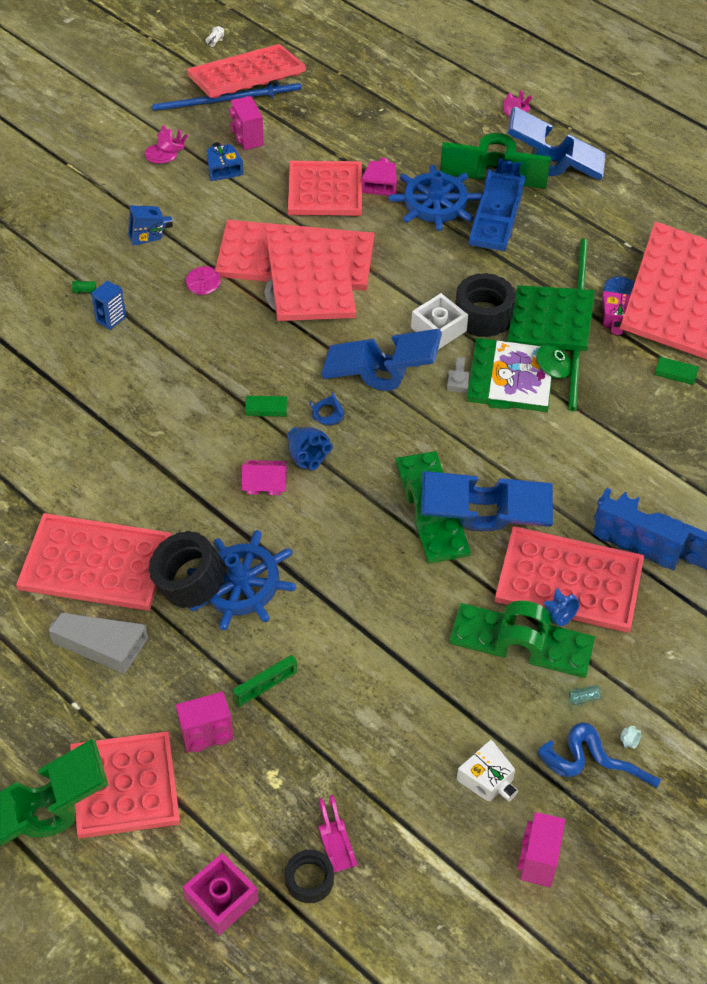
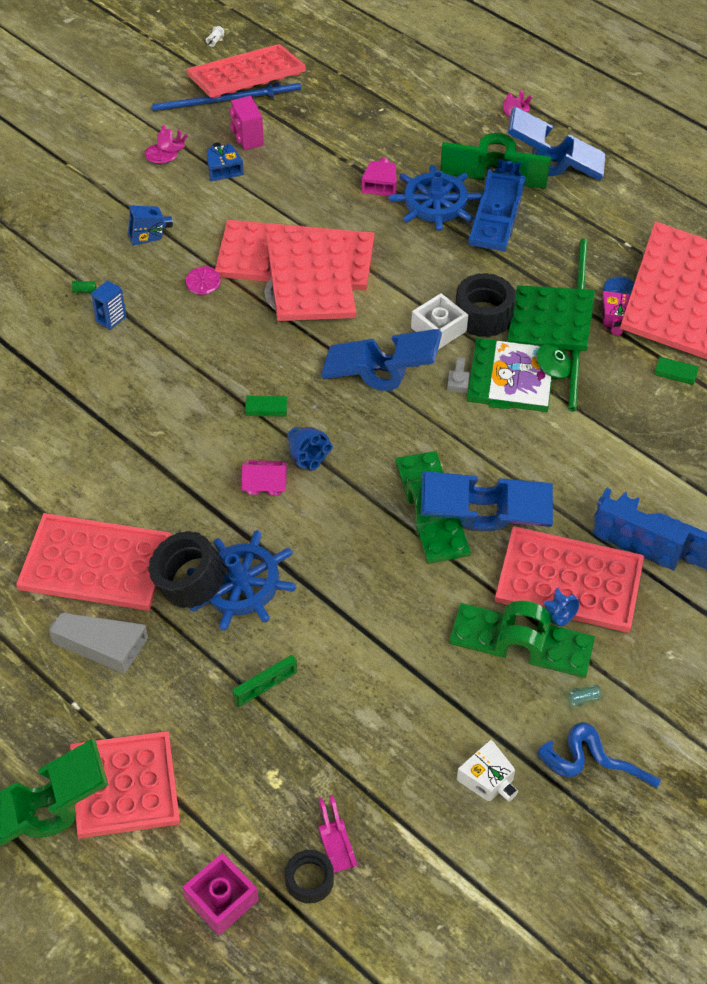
(205, 722): dark pink brick -> none
(325, 188): coral plate -> none
(335, 418): blue piece -> none
(541, 849): dark pink brick -> none
(630, 737): light aqua plate -> none

